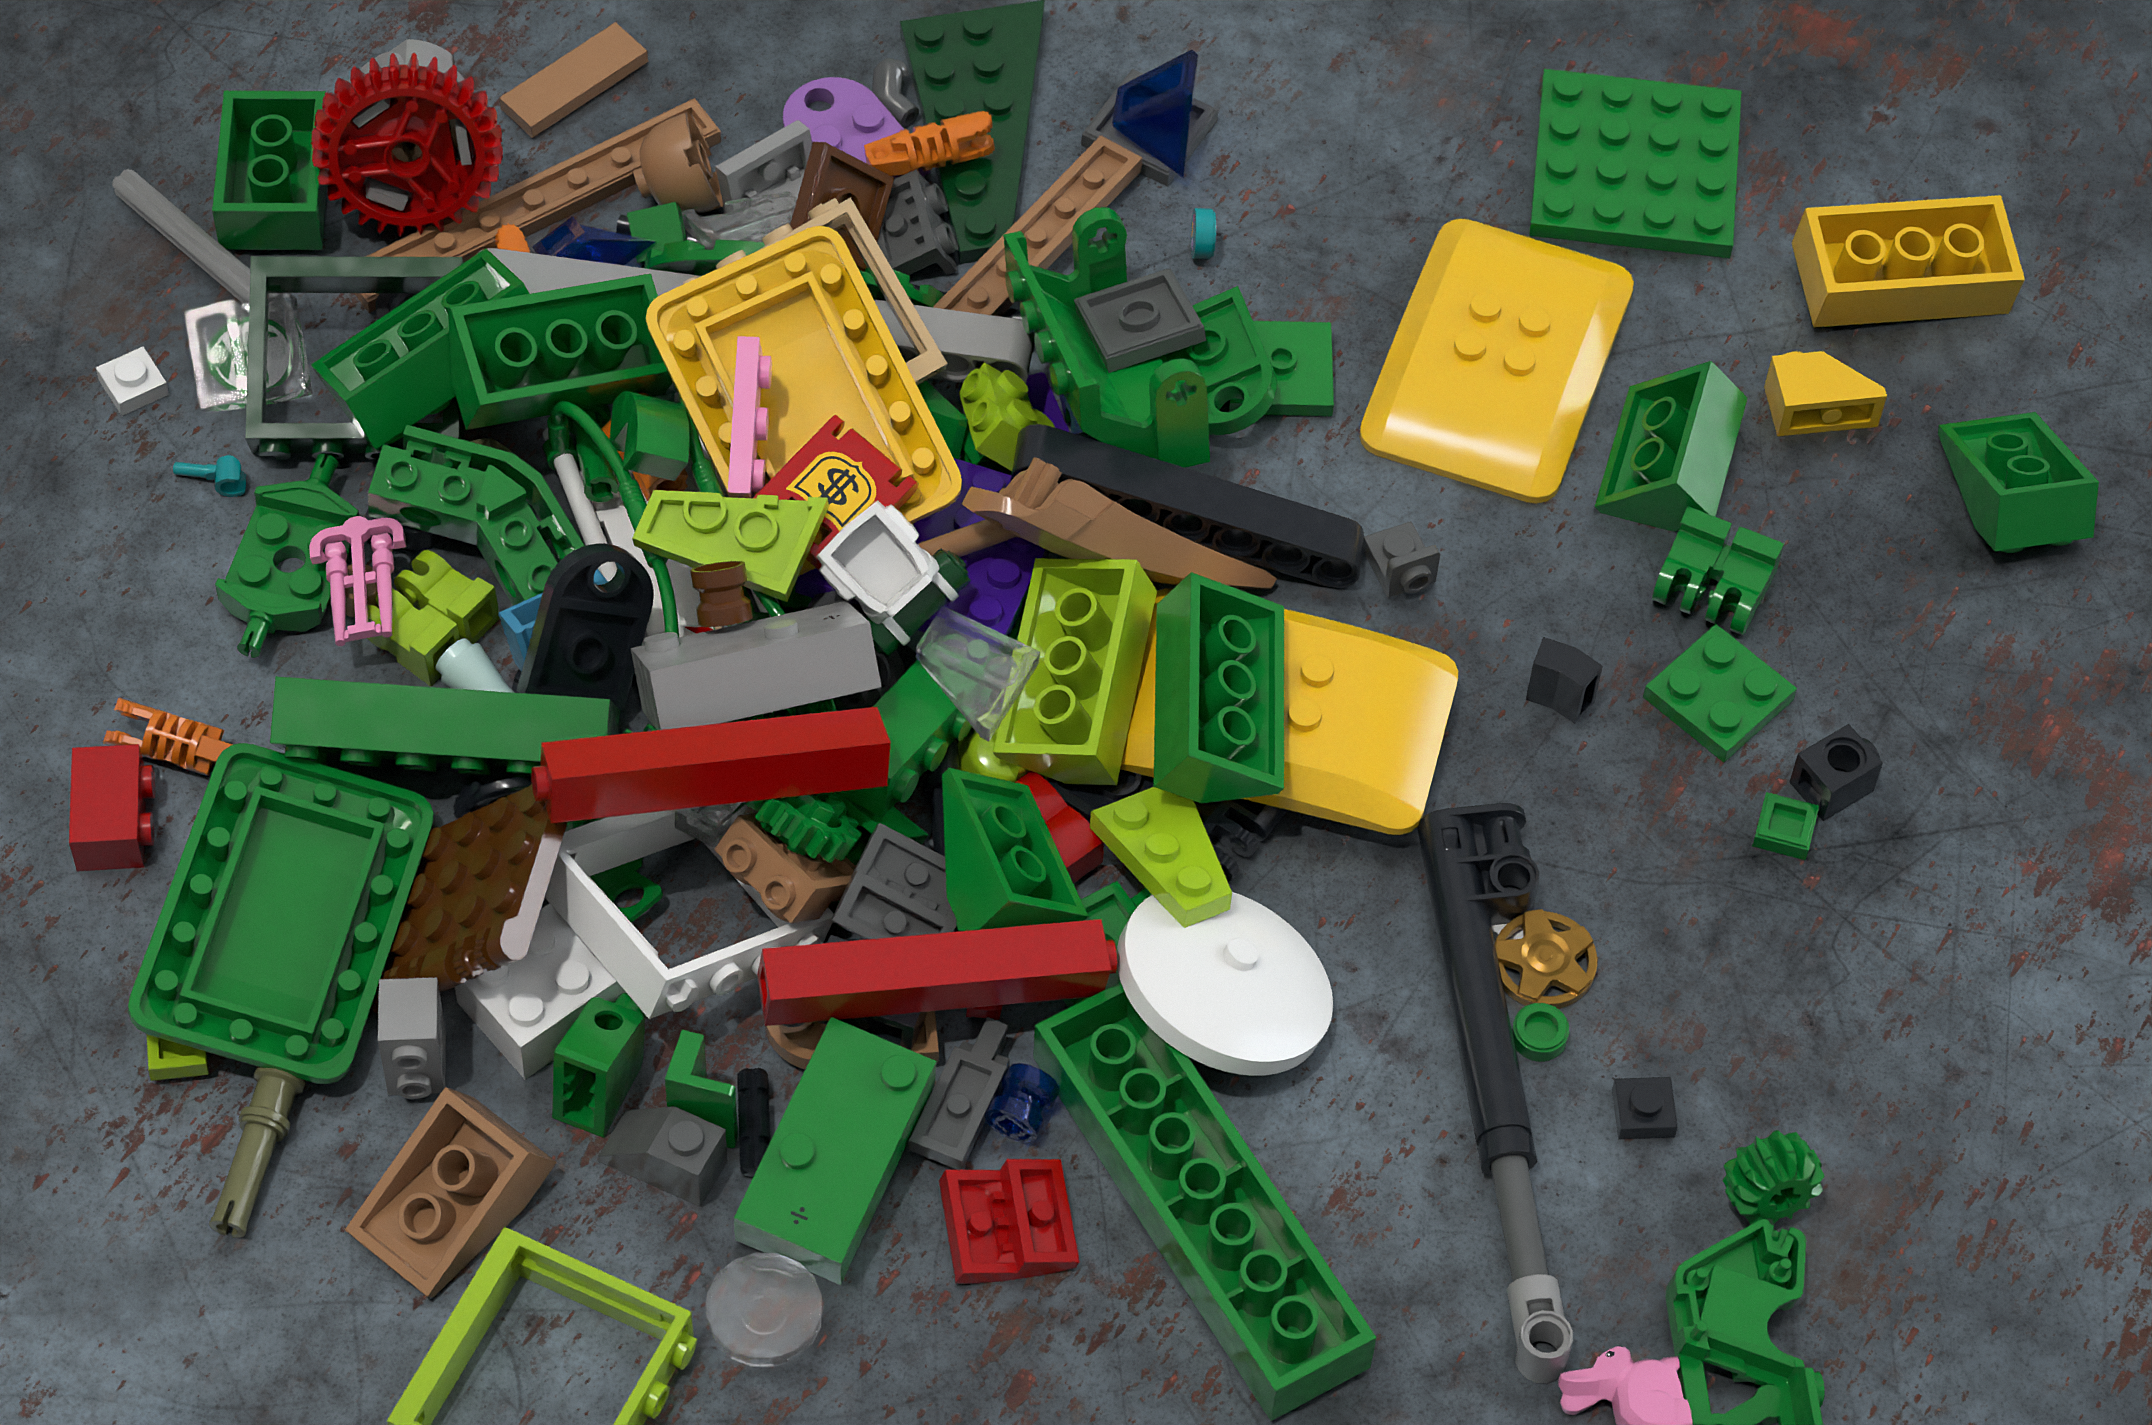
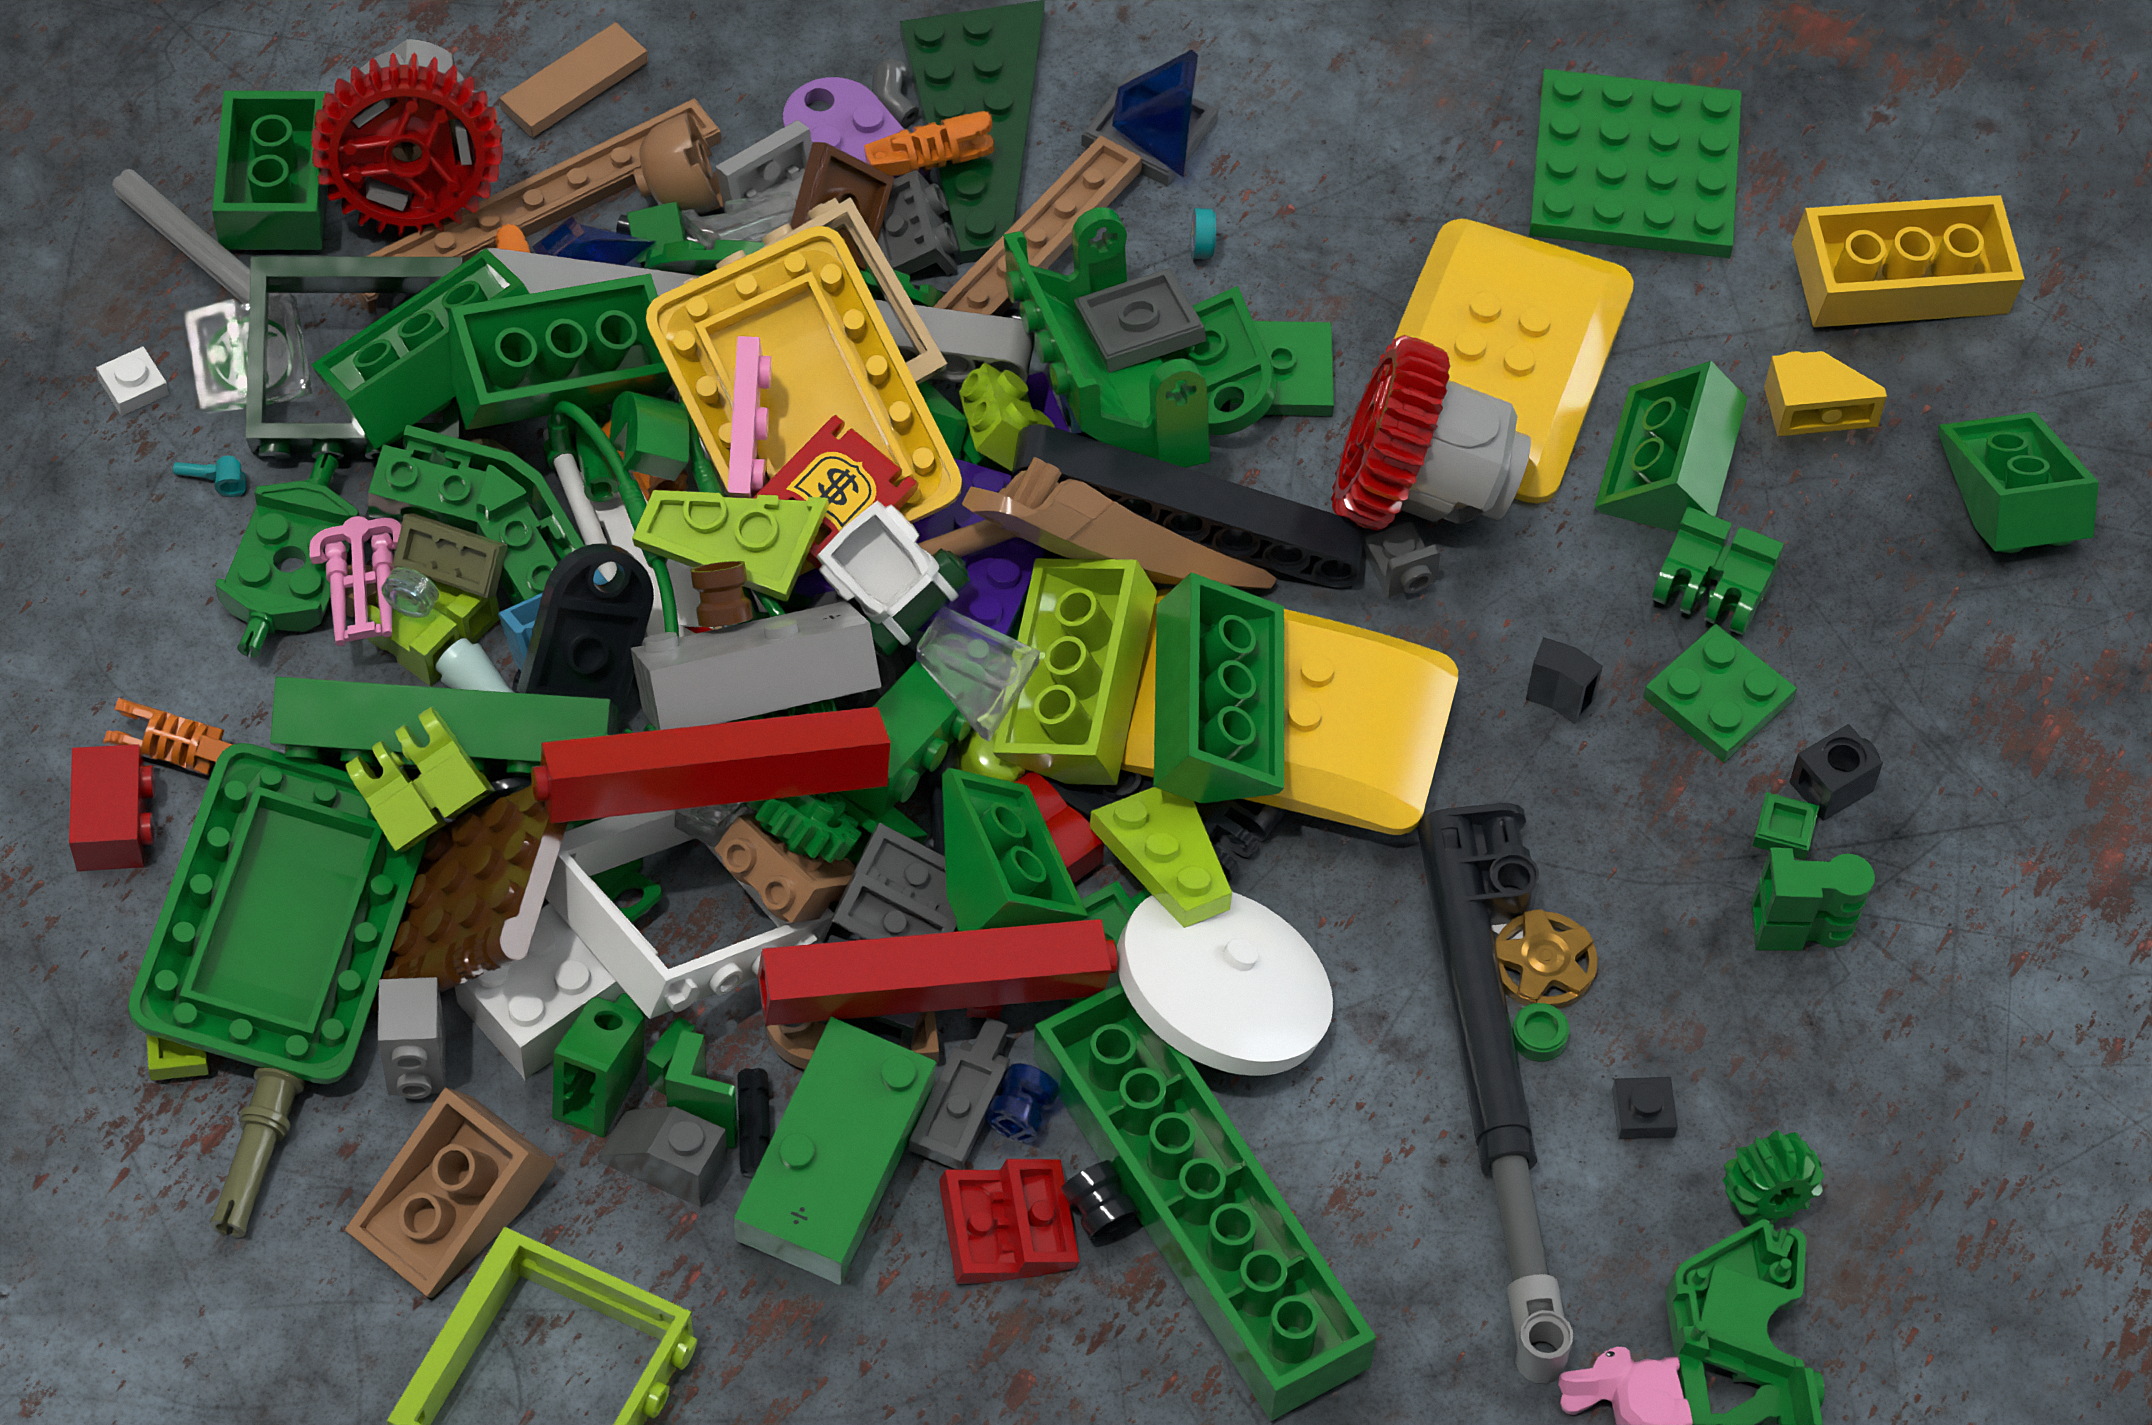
(407, 807): none -> lime legs
(410, 592): none -> clear light blue tile
(450, 555): none -> olive plate
(662, 1052): none -> green tile
(763, 1309): clear tile -> none
(1099, 1199): none -> black wheel
(1427, 445): none -> piece
(1808, 900): none -> green legs

